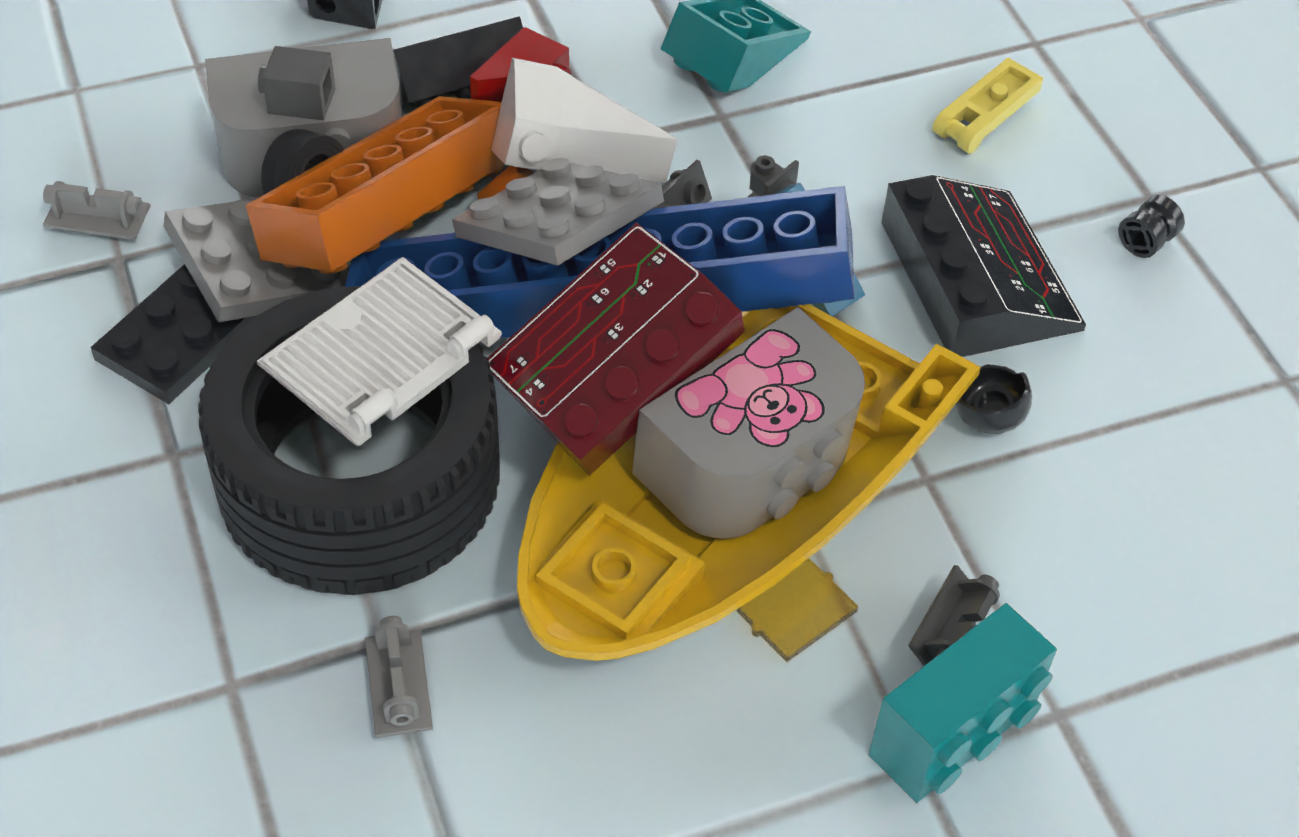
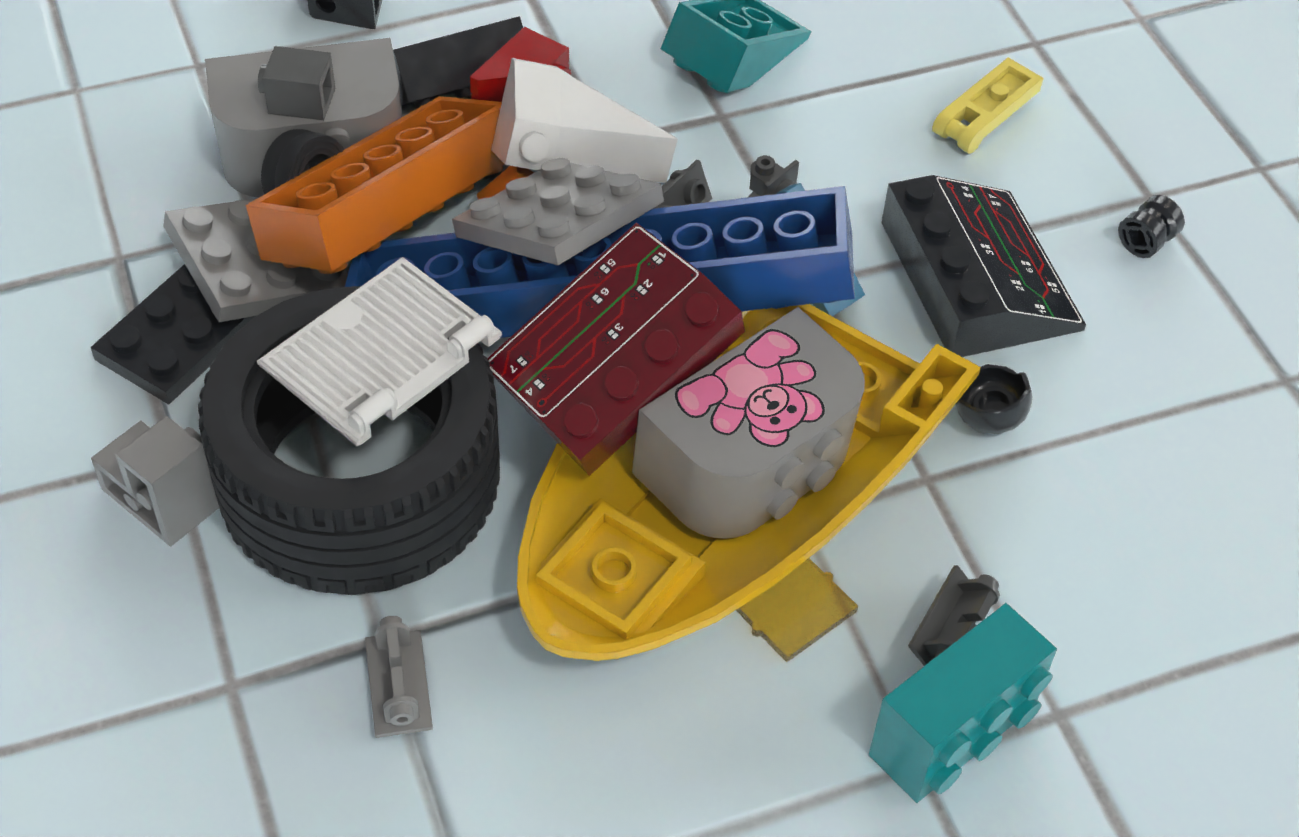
(102, 213): light grey hinge -> none
(159, 477): none -> light grey brick

